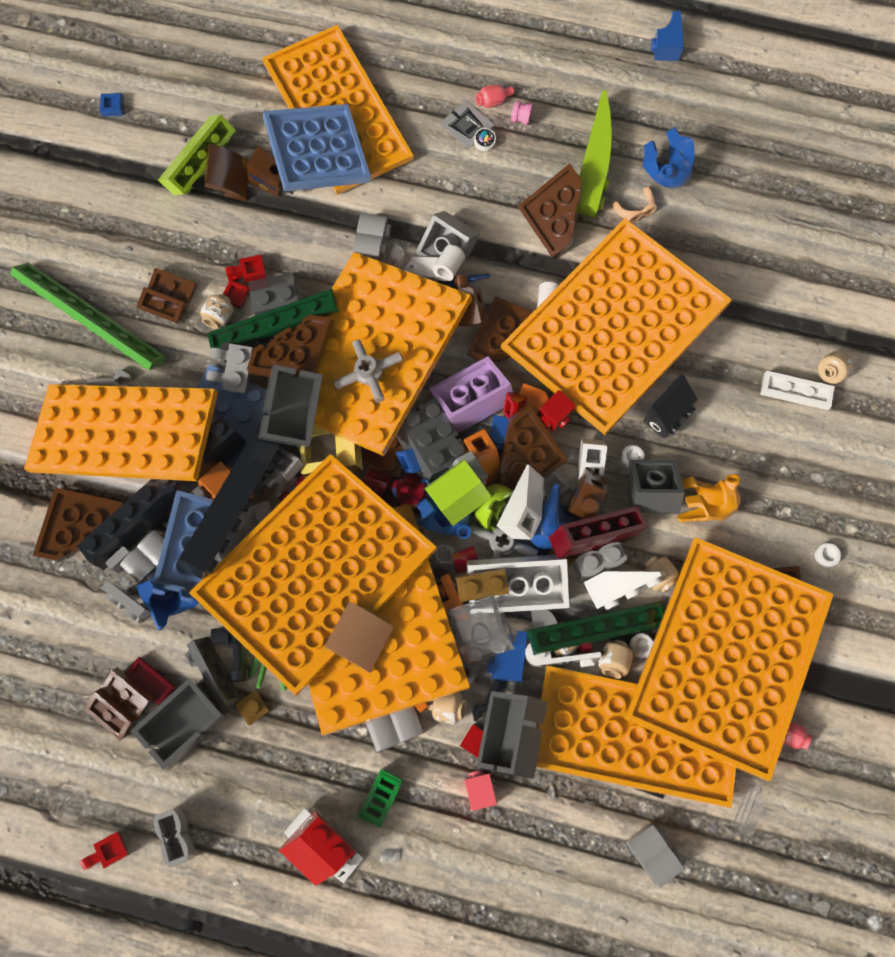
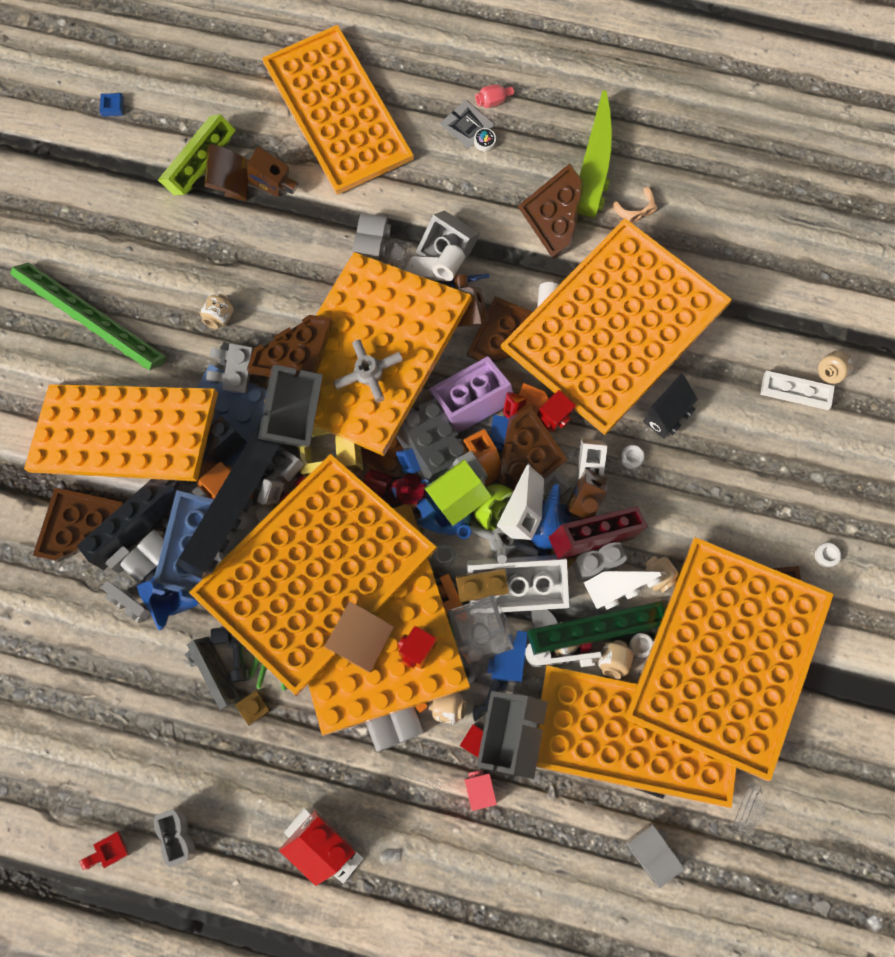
(118, 377): light grey bar -> none
(118, 703): reddish brown slope -> none
(151, 680): dark red tile -> none
(167, 295): reddish brown slope -> none
(179, 724): dark grey piece -> none
(237, 293): red tile -> none
(250, 269): red plate -> none
(270, 492): none -> light grey tile
(273, 292): dark grey slope -> none
(275, 320): dark green tile -> none
(316, 147): medium blue plate -> none
(372, 794): green slope -> none
(416, 648): none -> red brick
(460, 558): dark red tile -> none
(502, 550): none -> light grey bar
(521, 112): bright pink wheel -> none
(655, 486): dark grey slope -> none
(669, 40): blue arch -> none
(679, 169): blue piece -> none
(714, 501): light orange piece -> none
(797, 737): coral plant -> none

